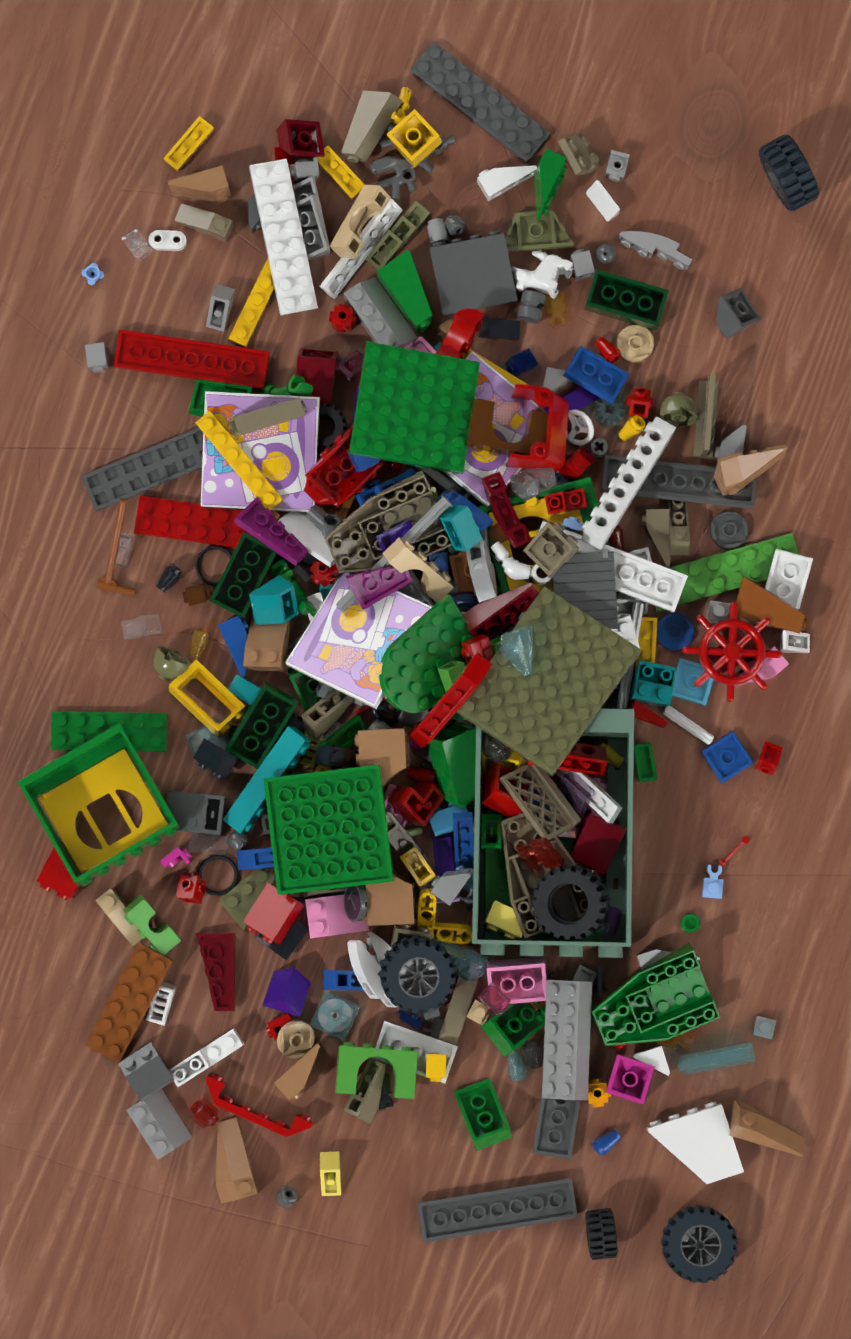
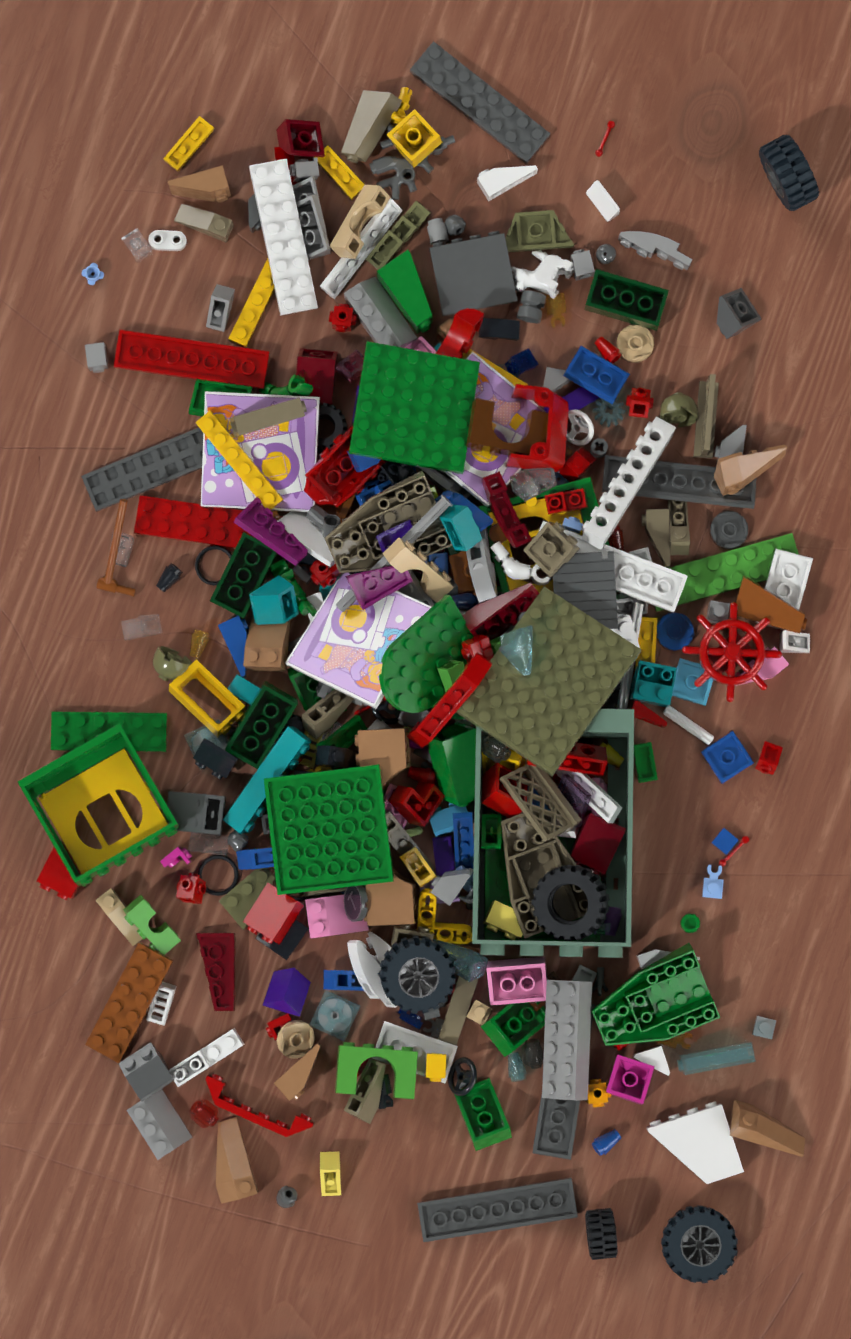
(196, 594): reddish brown brick -> none
(395, 472): none -> black hinge
(464, 1077): none -> black piece
(494, 999): clear pink brick -> none
(544, 854): clear red plate -> none
(547, 179): green slope -> none
(579, 154): dark tan plate -> none
(610, 125): none -> red hinge
(619, 158): light grey brick -> none
(632, 427): yellow cone -> none
(724, 841): none -> blue tile

